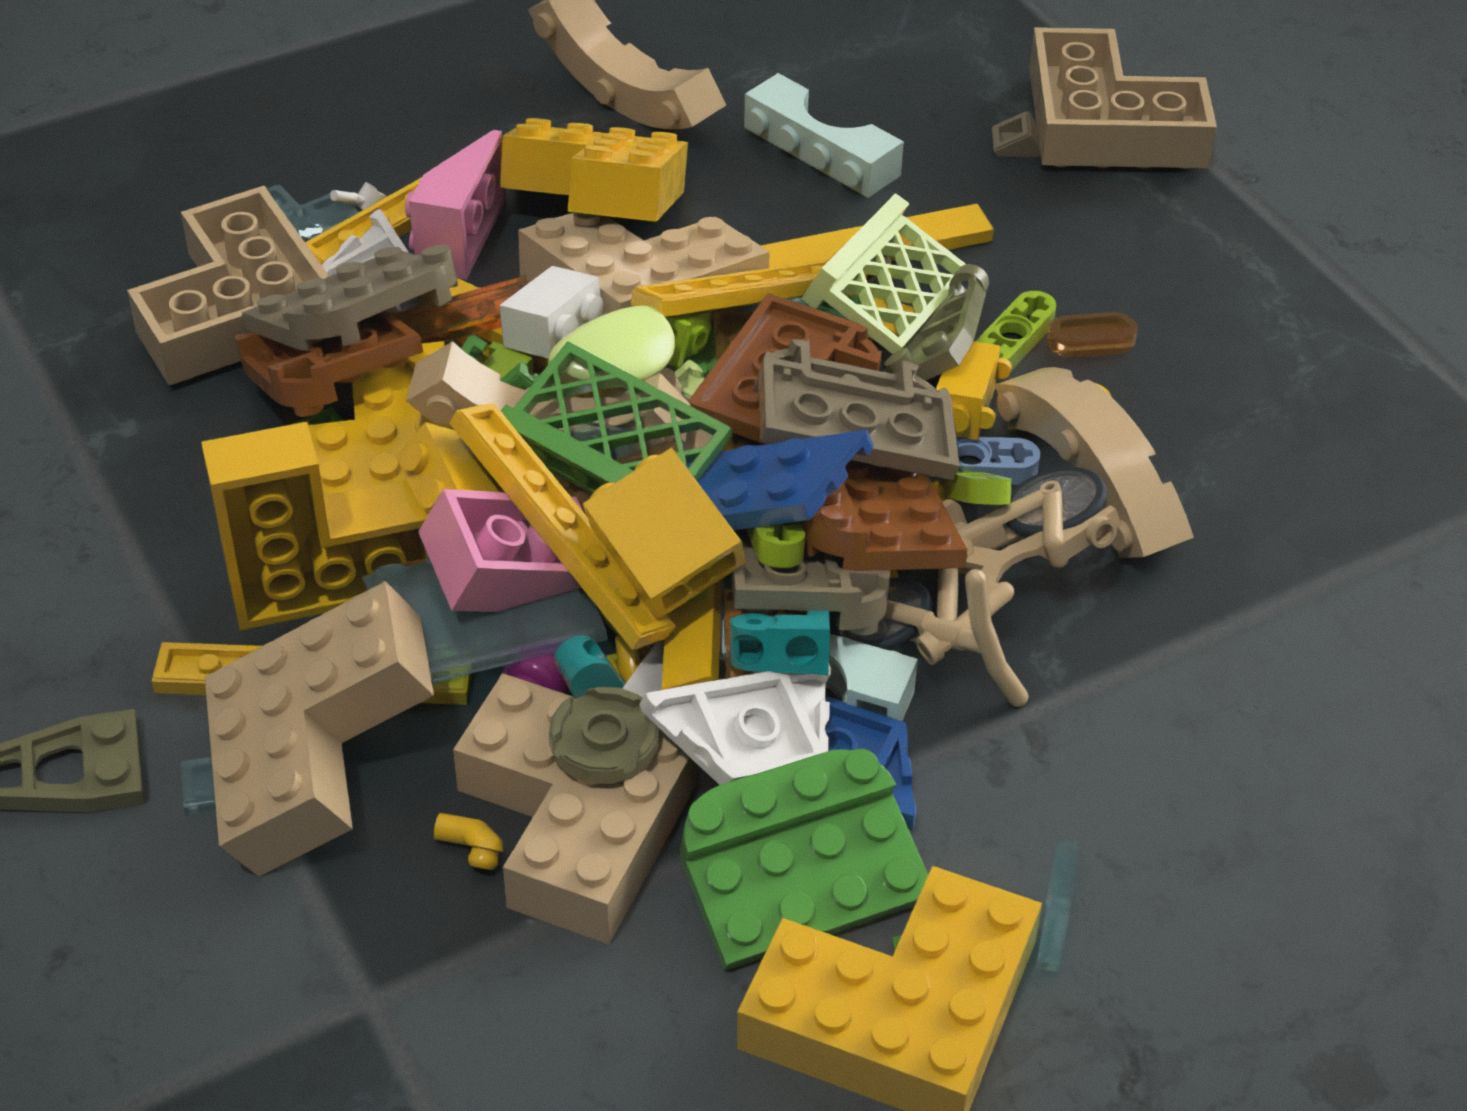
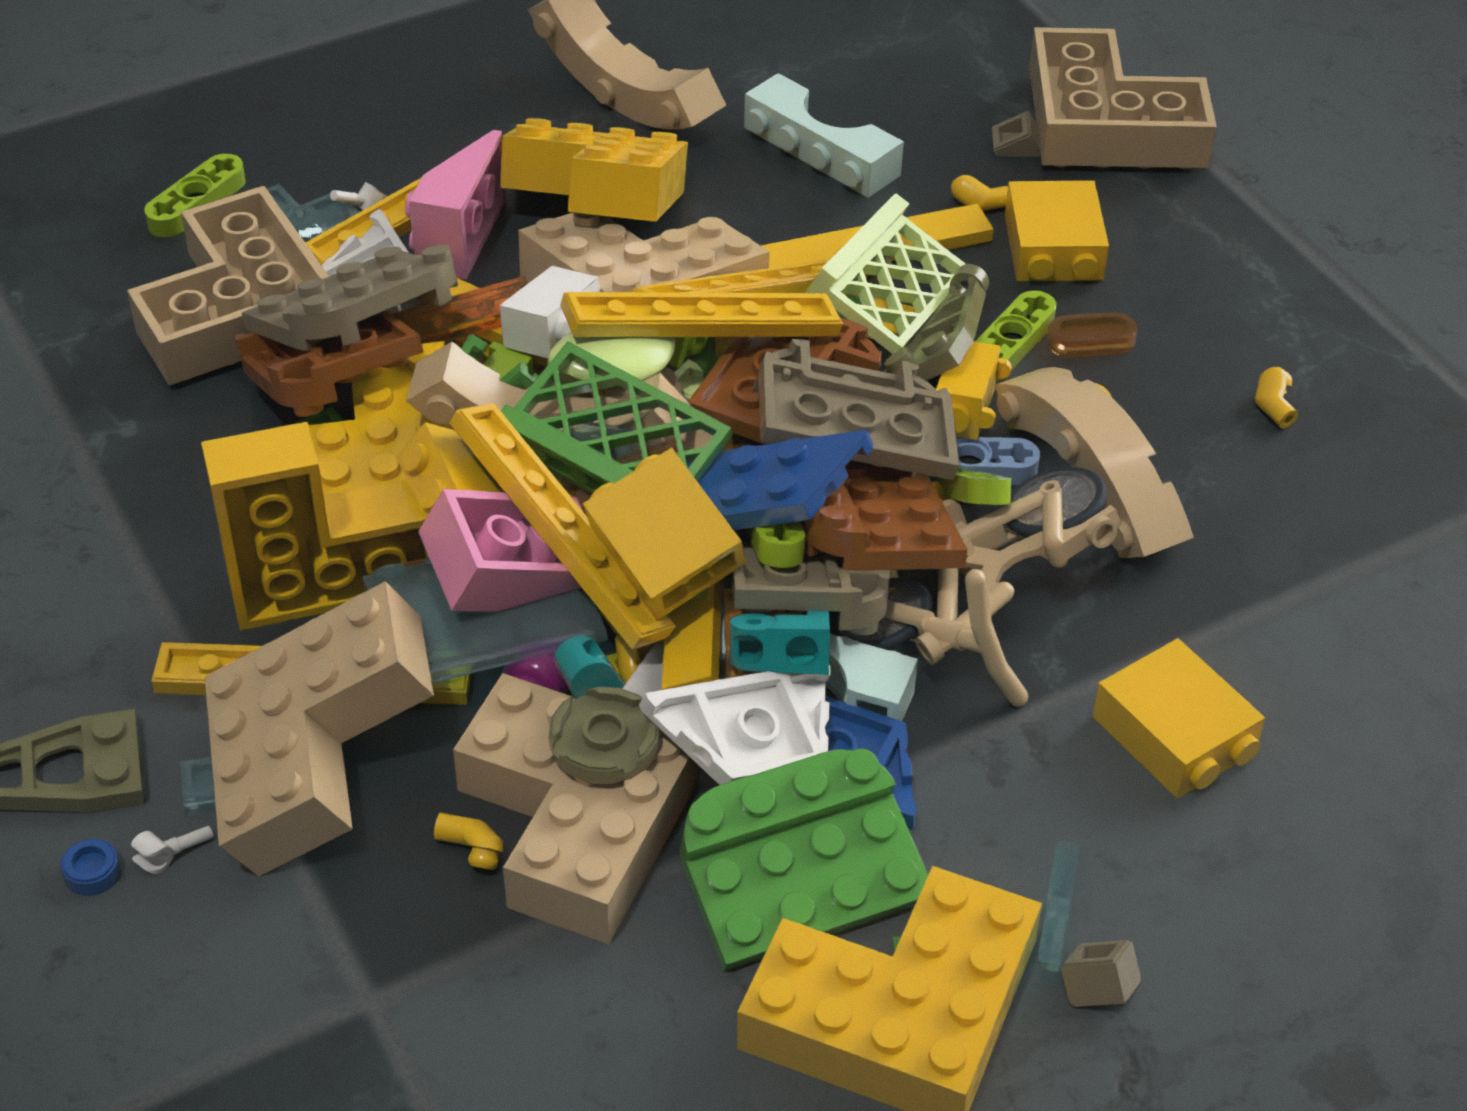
(90, 867): none -> blue tile
(157, 855): none -> white hand
(216, 178): none -> lime beam
(699, 314): none -> yellow tile
(971, 191): none -> yellow arm
(1056, 231): none -> yellow brick
(1101, 973): none -> dark tan slope
(1178, 718): none -> yellow brick
(1270, 396): none -> yellow arm

